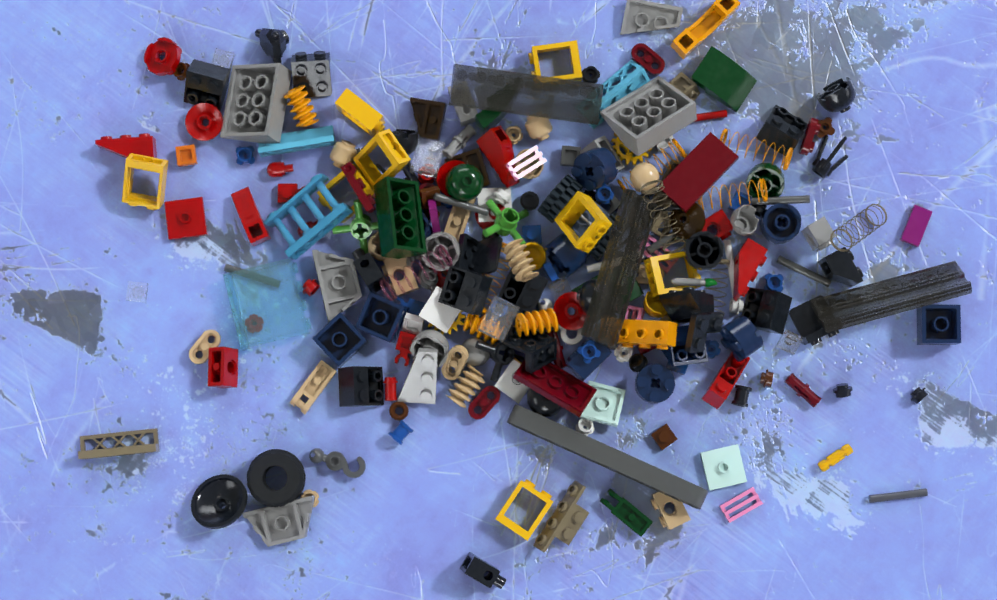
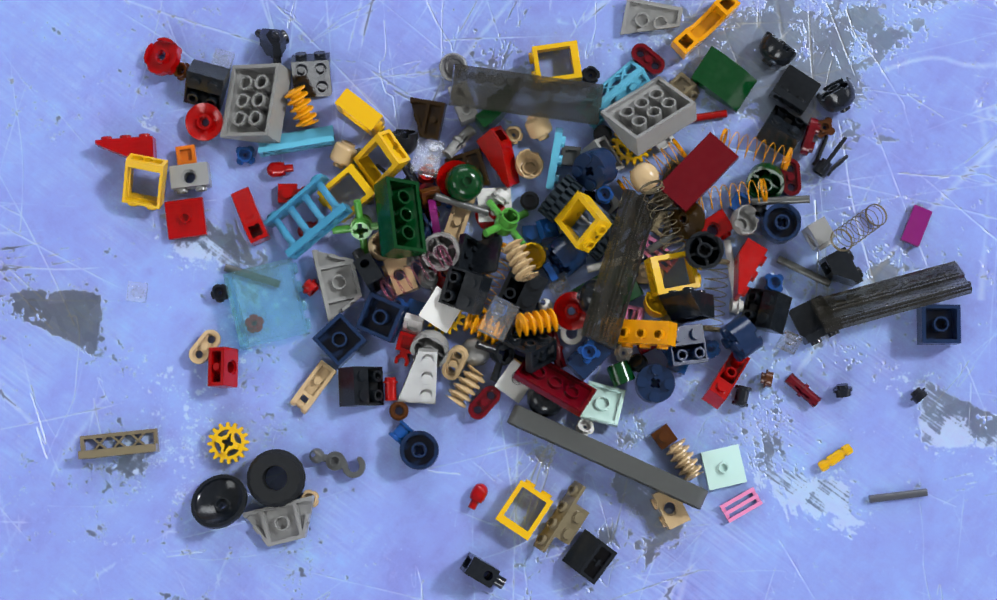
(179, 174): none -> light grey brick
(215, 293): none -> black plate
(232, 433): none -> yellow gear
(358, 187): dark red hinge -> none
(408, 450): none -> dark blue brick
(447, 62): none -> light grey hair
(477, 495): none -> red cylinder
(537, 155): tile -> none
(547, 229): none -> blue plate
(556, 159): none -> medium azure wing
(589, 556): none -> black slope
(602, 130): none -> black plate
(620, 373): none -> dark green piece
(628, 514): dark green hinge -> none
(684, 460): none -> tan piece
(699, 326): black plate -> none
(708, 282): light grey piece -> none
(775, 51): none -> black cylinder
(792, 178): none -> dark red plate
(795, 90): none -> black bracket

